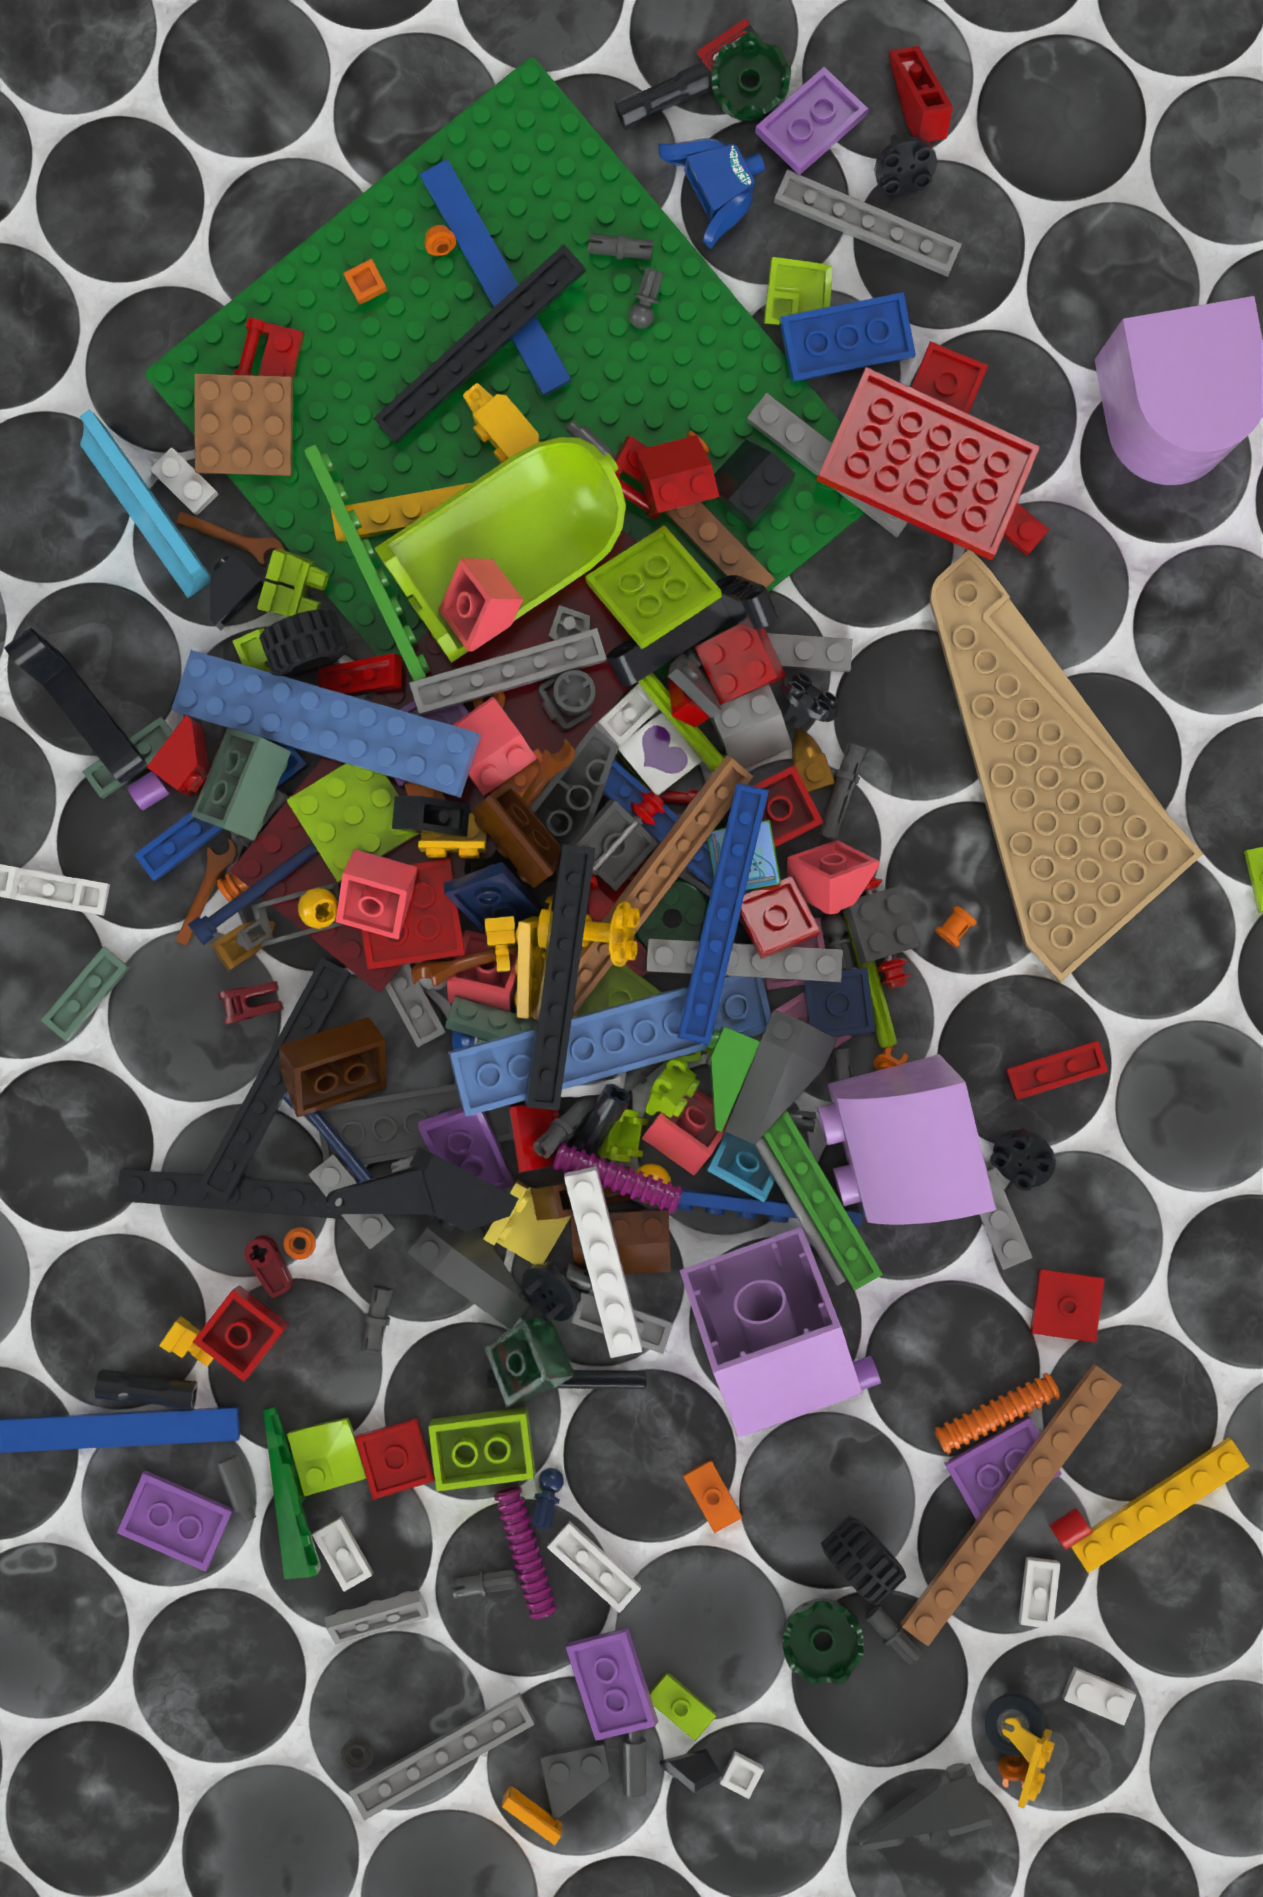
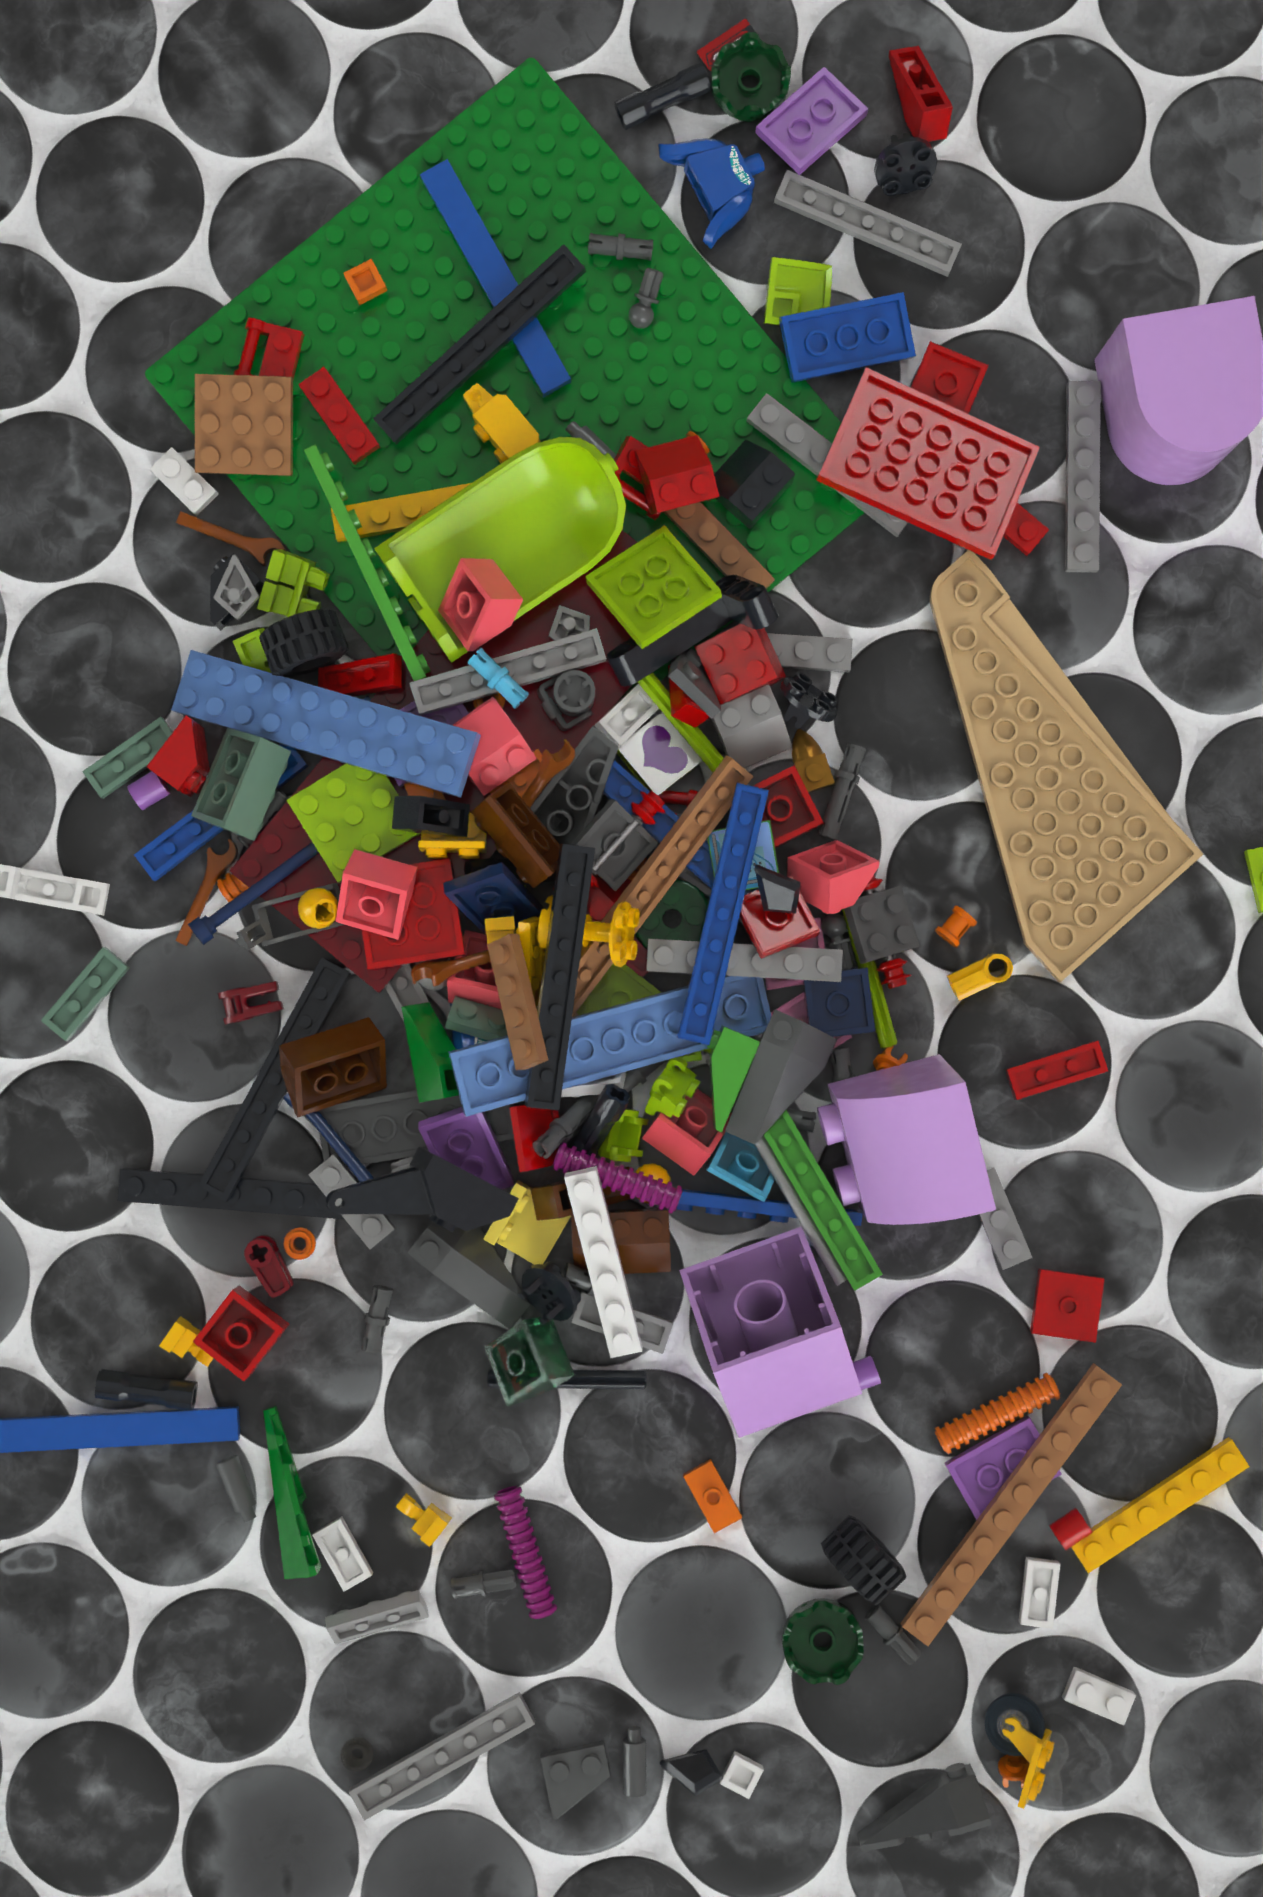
(77, 702): black beam -> none
(142, 506): medium azure arch -> none
(175, 1520): medium lavender plate -> none
(230, 952): pearl gold plate -> none
(236, 590): none -> light grey piece
(326, 1455): lime plate -> none
(339, 415): none -> red plate
(395, 1458): red plate -> none
(429, 1053): none -> green slope
(429, 1522): none -> yellow piece
(439, 240): orange plate -> none
(482, 1449): lime brick -> none
(498, 678): none -> medium azure pin
(517, 1002): none -> medium nougat plate
(532, 1815): light orange tile -> none
(550, 1482): dark blue axle -> none
(594, 1566): white plate -> none
(611, 1684): medium lavender plate -> none
(681, 1706): lime plate -> none
(777, 891): none -> black piece
(977, 976): none -> yellow piece
(1016, 1147): black plate -> none
(1082, 476): none -> light grey plate

